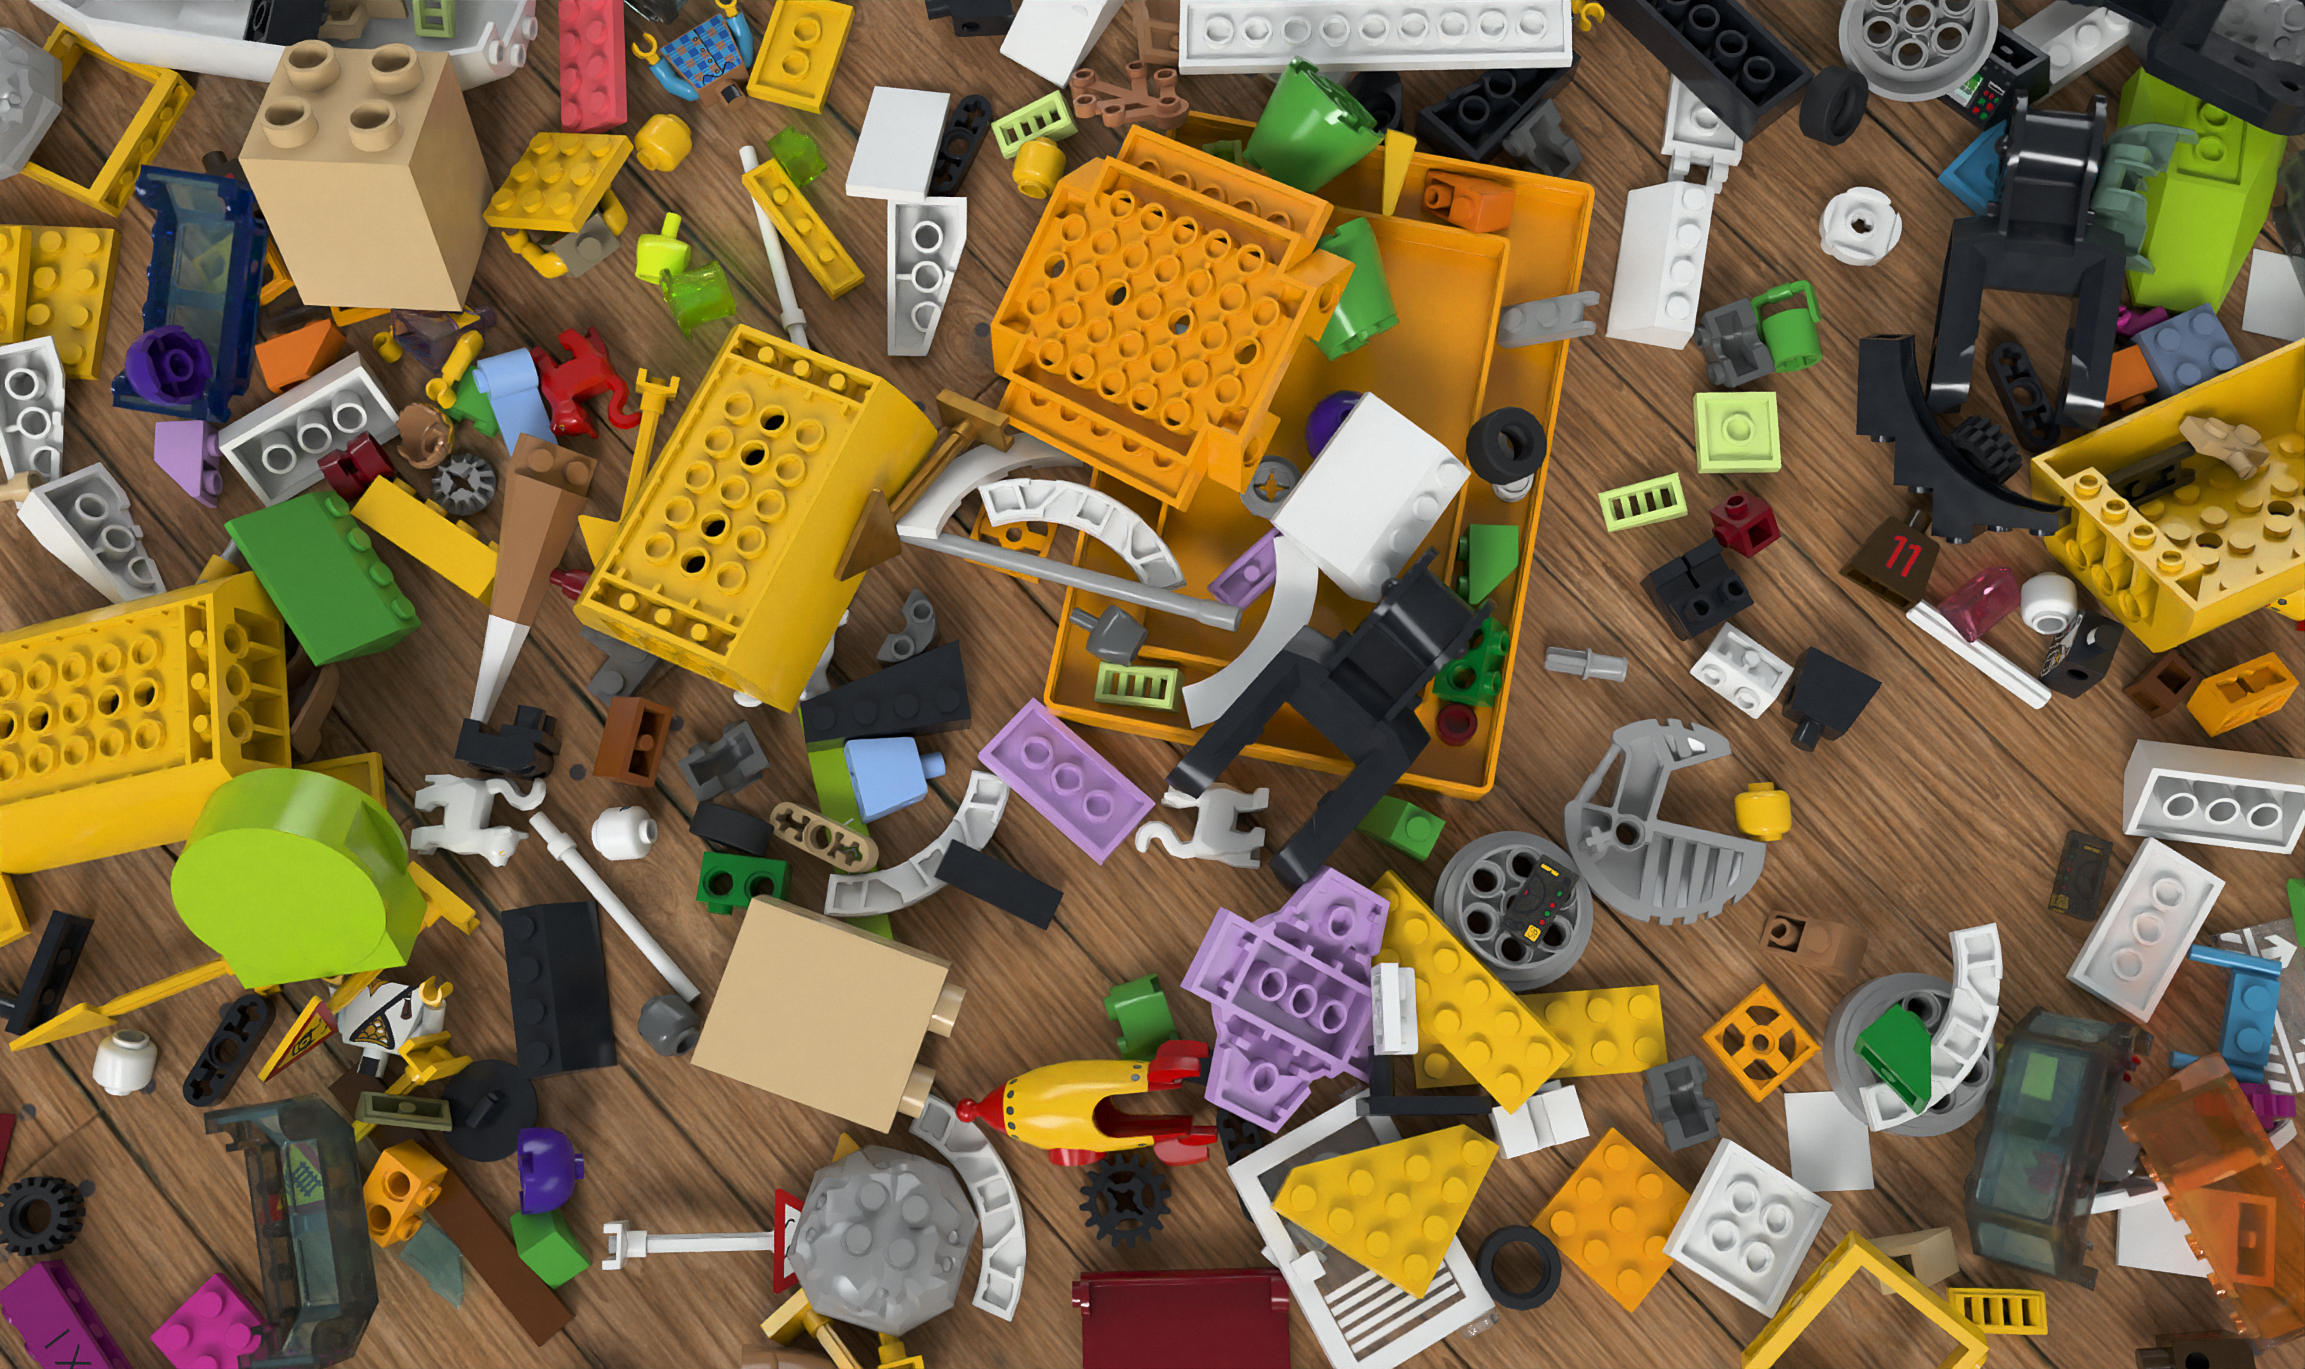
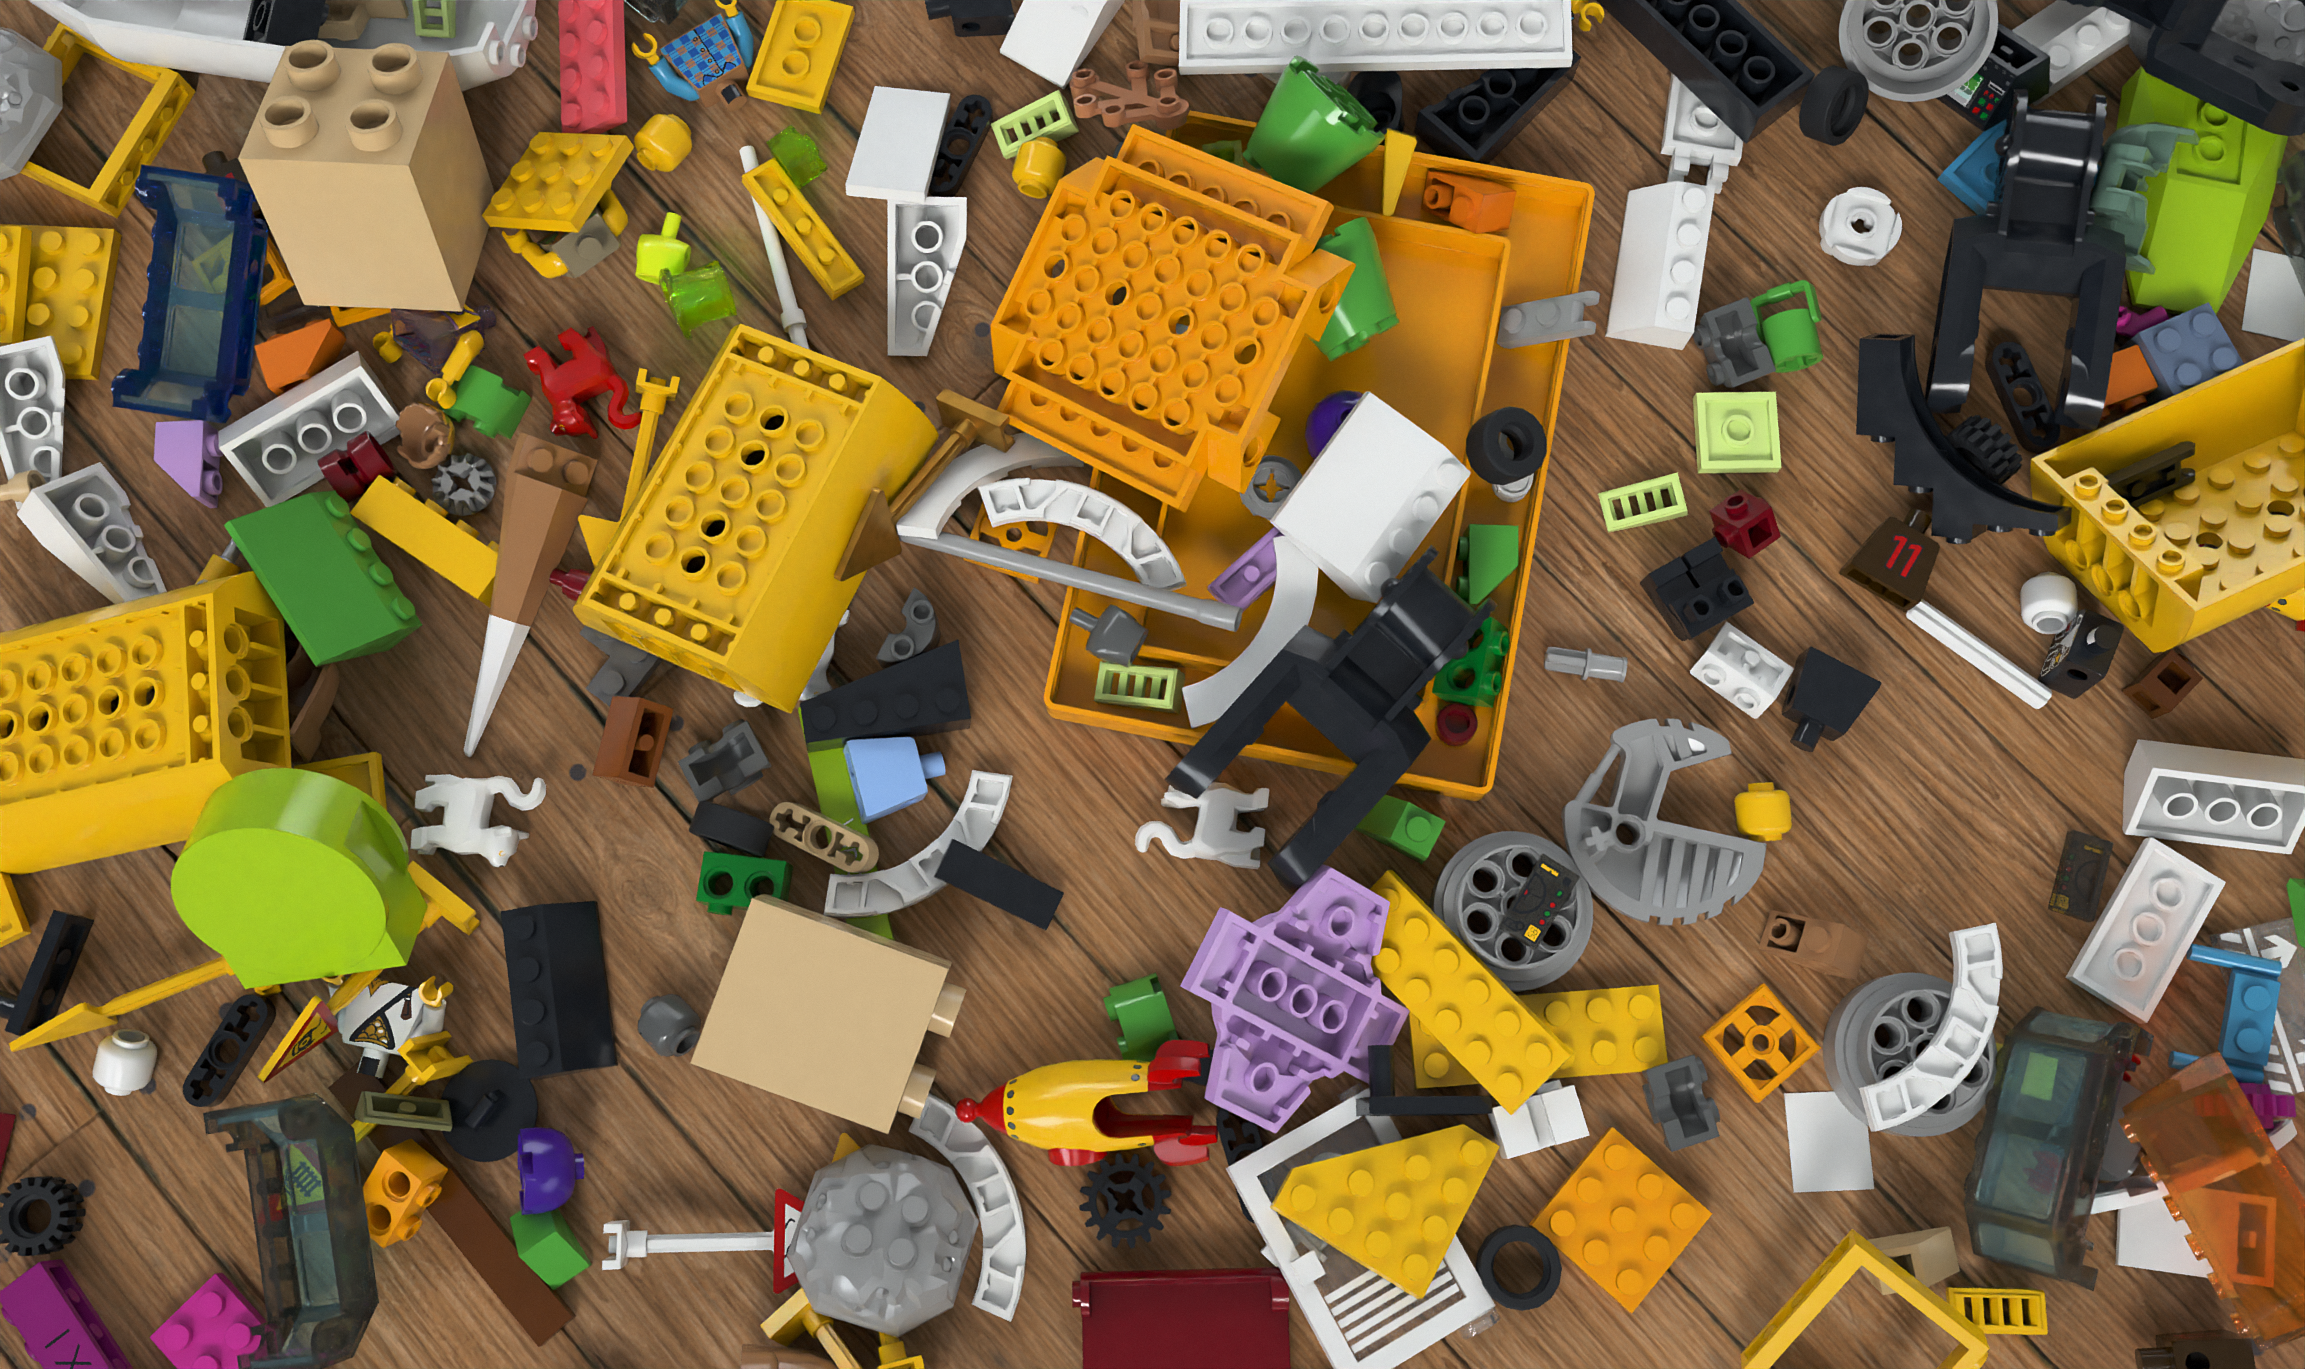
(168, 366): dark purple cylinder -> none
(437, 1260): clear light blue slope -> none
(513, 395): light blue door -> none
(515, 752): black hips -> none
(564, 849): white bar -> none
(624, 833): white head -> none
(1066, 781): lavender plate -> none
(1394, 1010): white bracket -> none
(1541, 145): dark grey cylinder -> none
(1747, 1228): white plate -> none
(1900, 1055): green slope -> none
(1981, 602): clear pink slope -> none
(2232, 444): tan plate -> none
(2242, 694): light orange brick -> none

